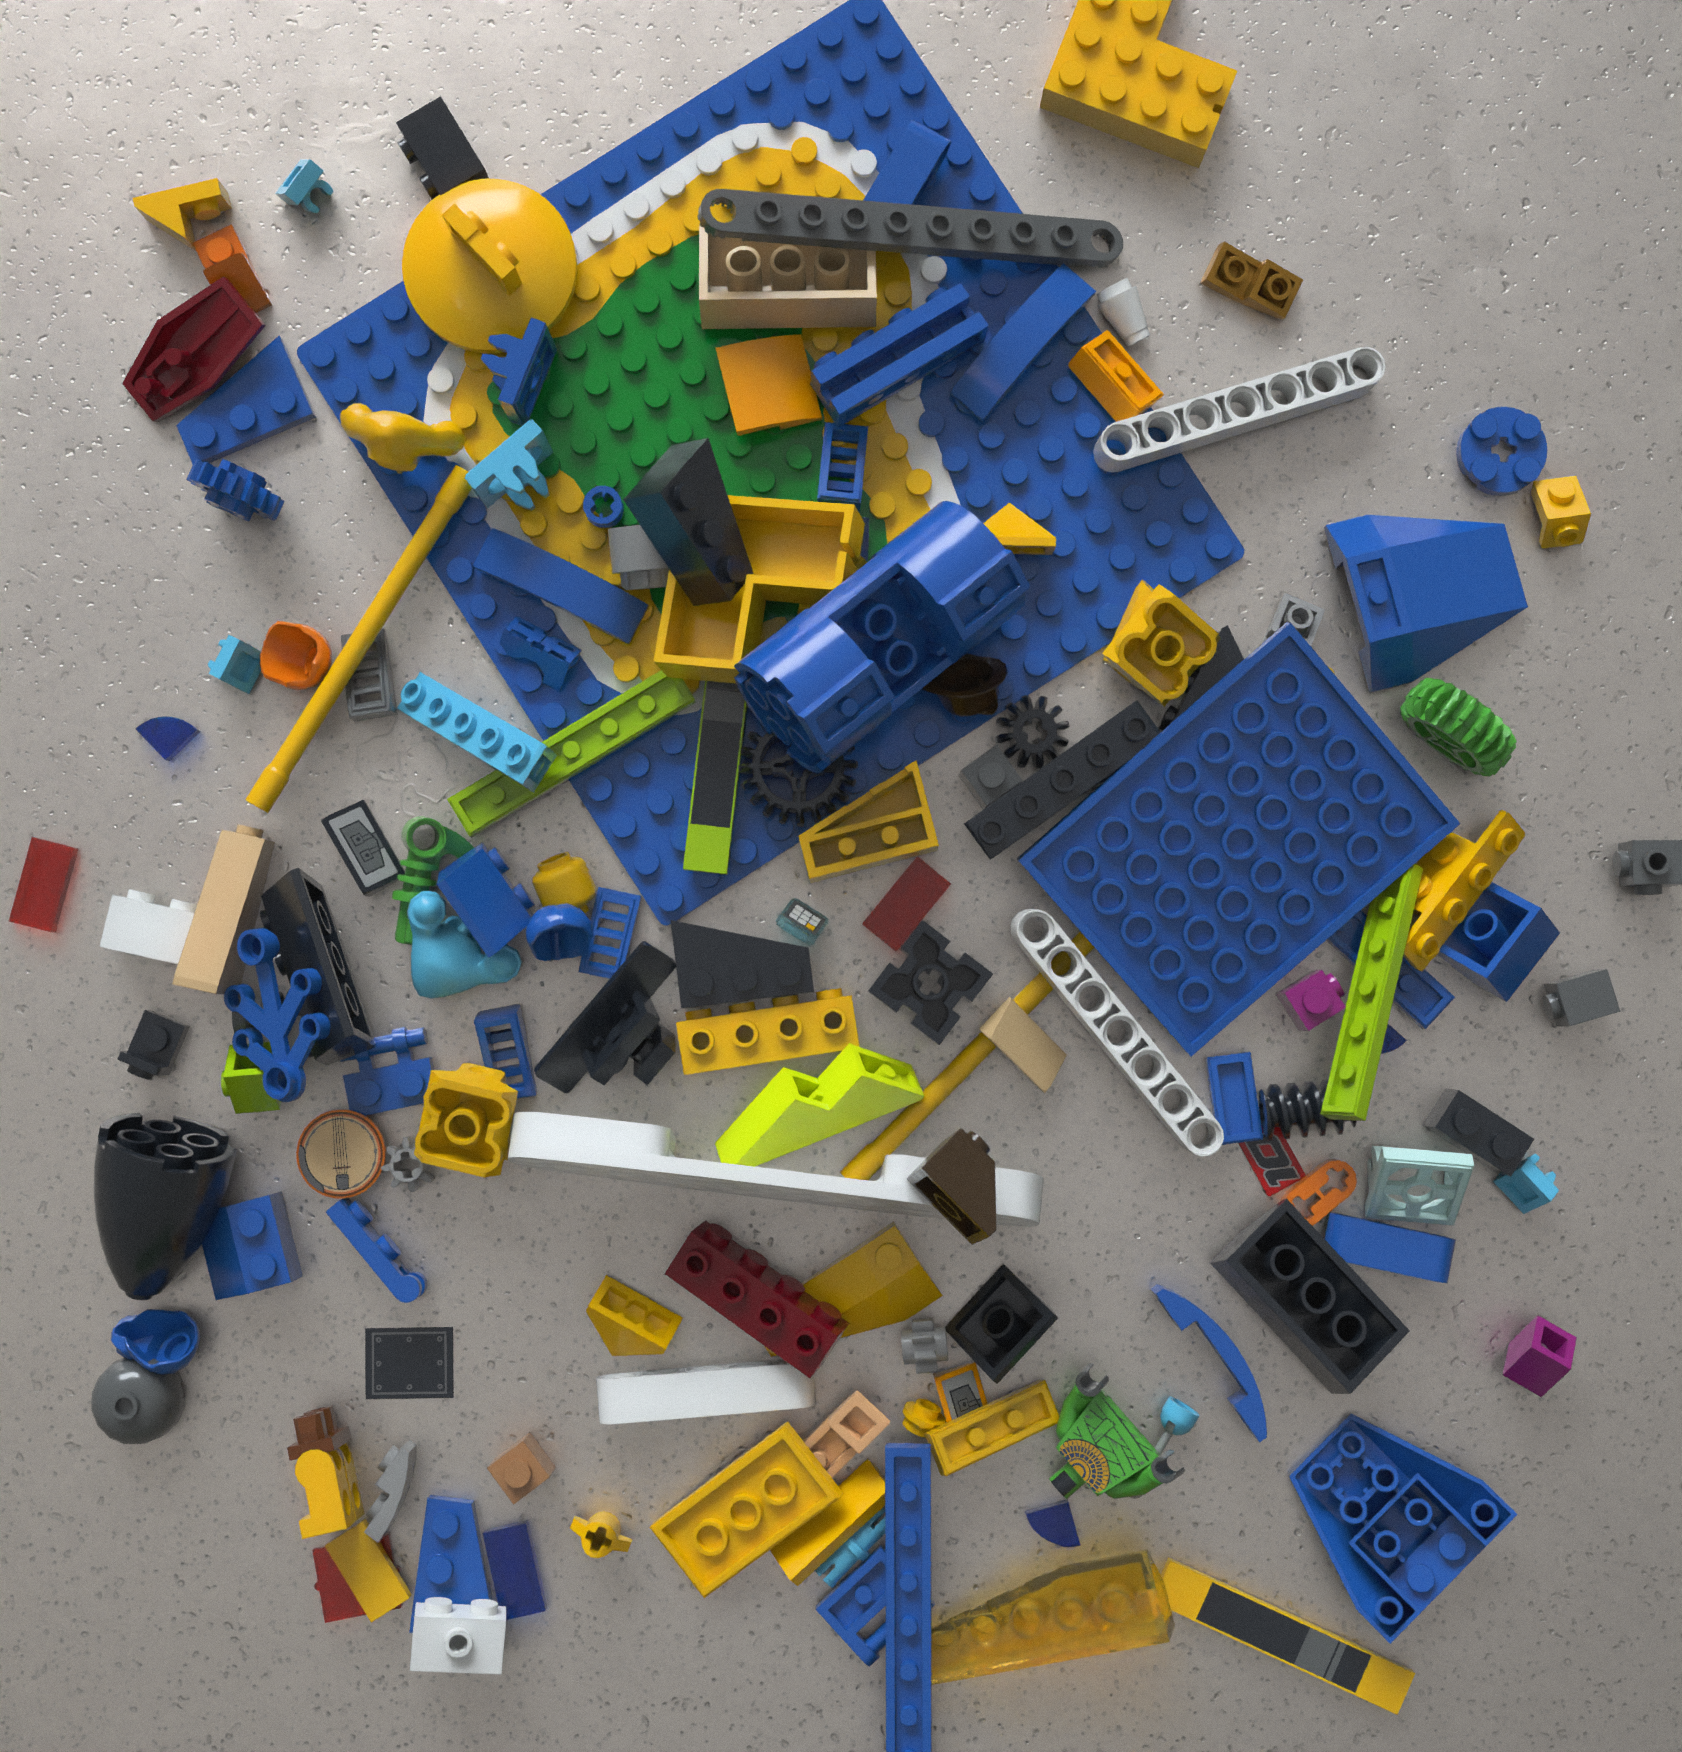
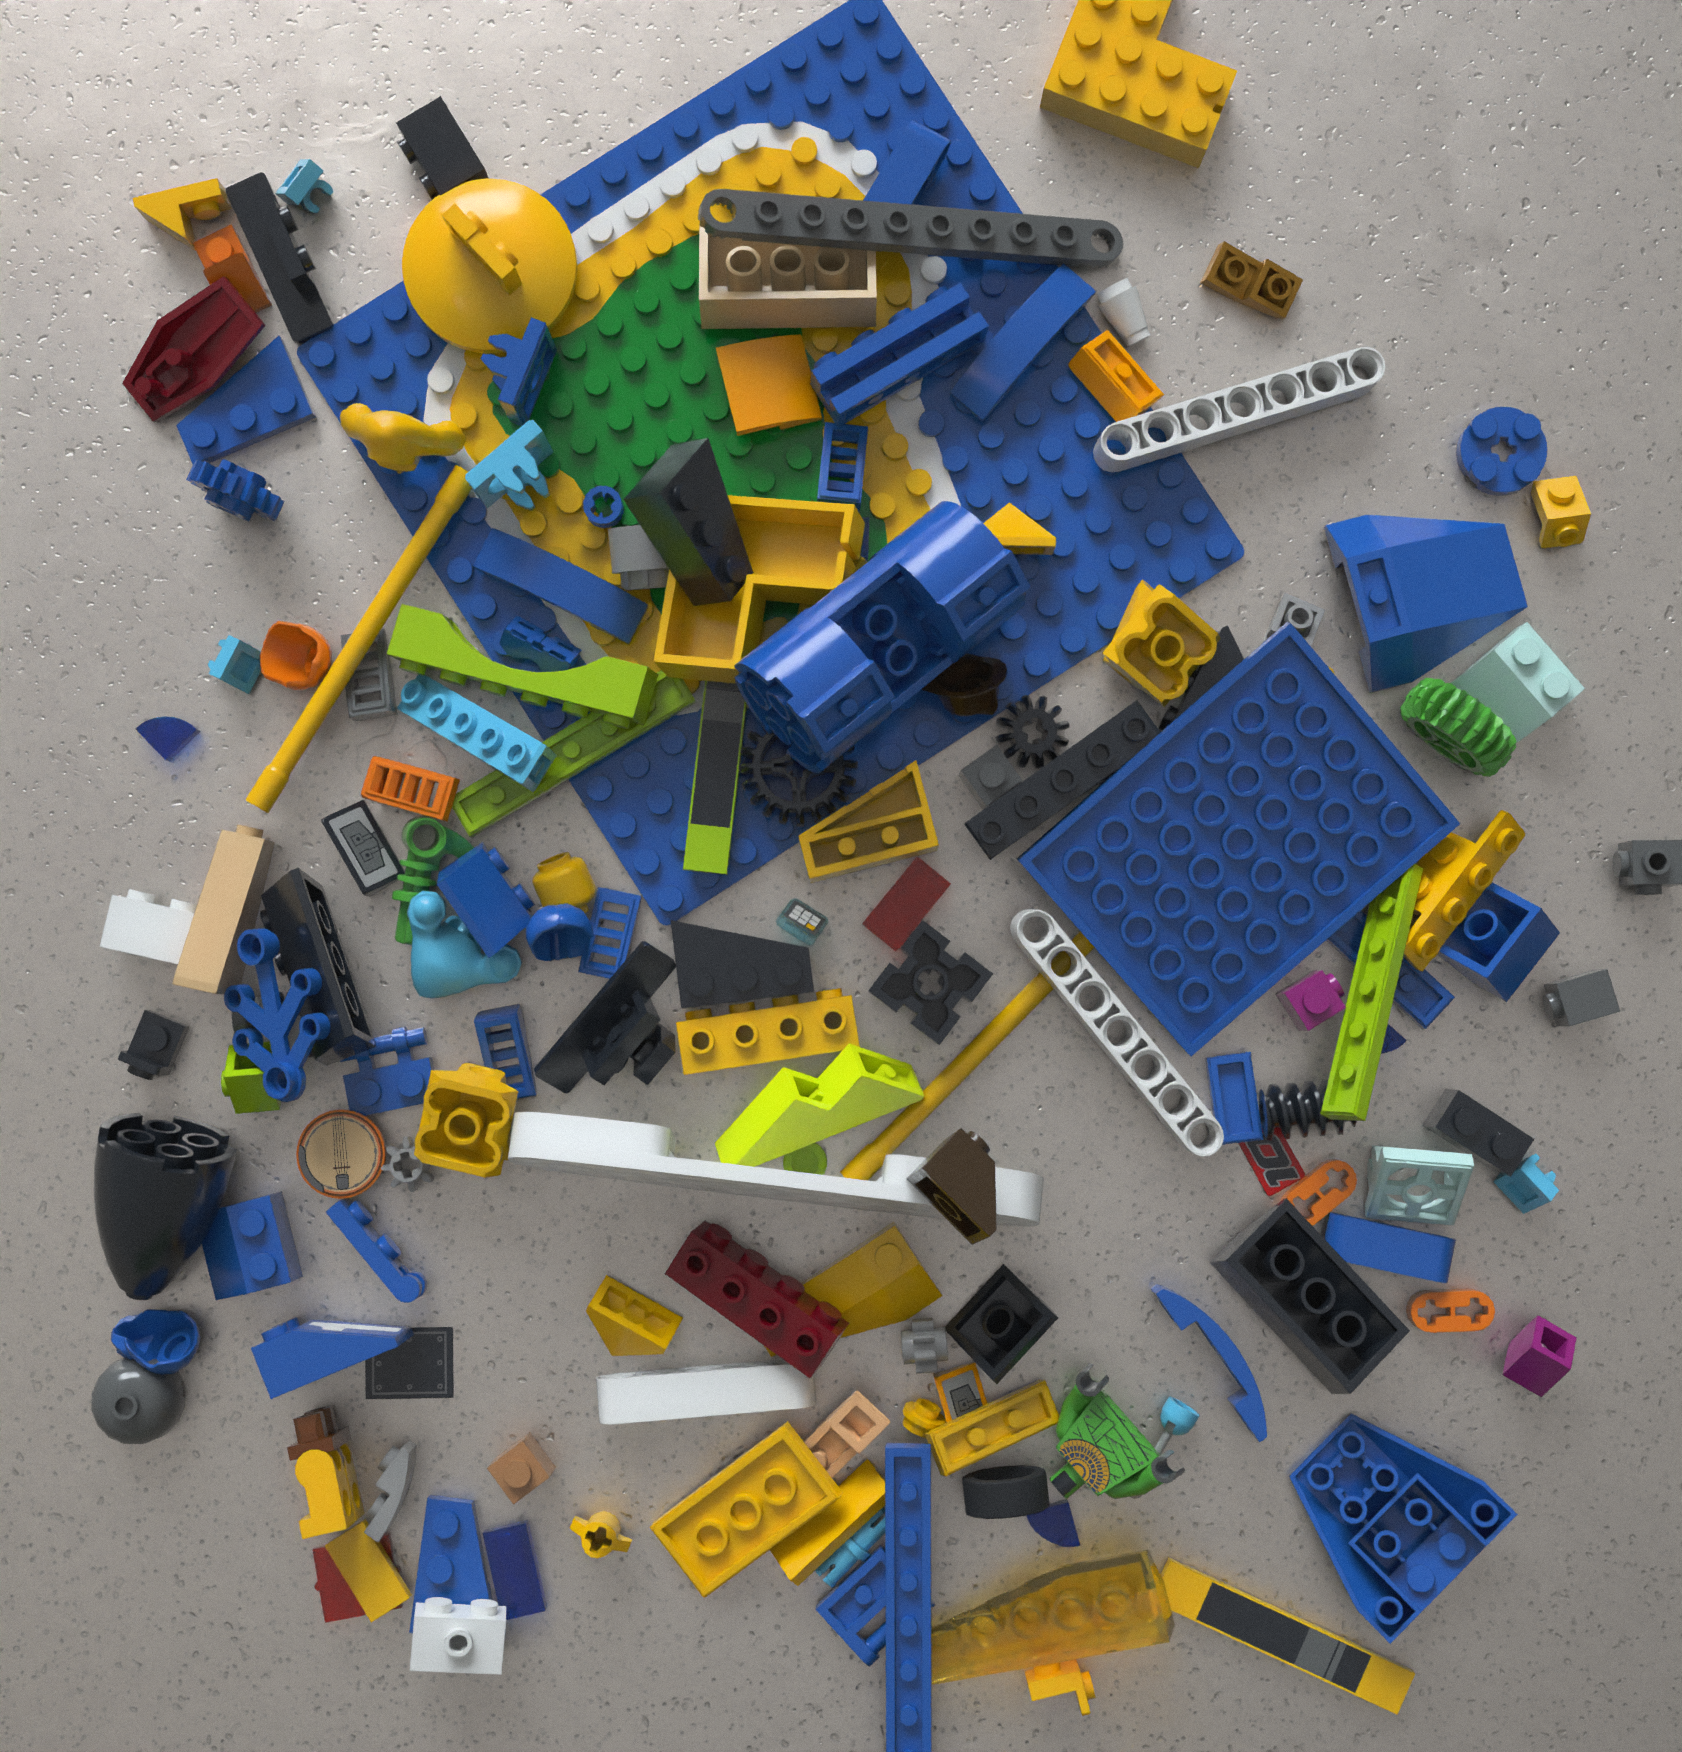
(43, 884): clear red tile -> none
(279, 257): none -> black bracket
(310, 1351): none -> blue slope
(385, 779): none -> orange slope
(605, 686): none -> lime arch
(807, 1160): none -> lime tile
(1005, 1492): none -> black tyre
(1024, 1044): tan slope -> none
(1058, 1679): none -> yellow bracket
(1449, 1300): none -> orange beam
(1520, 681): none -> light aqua slope

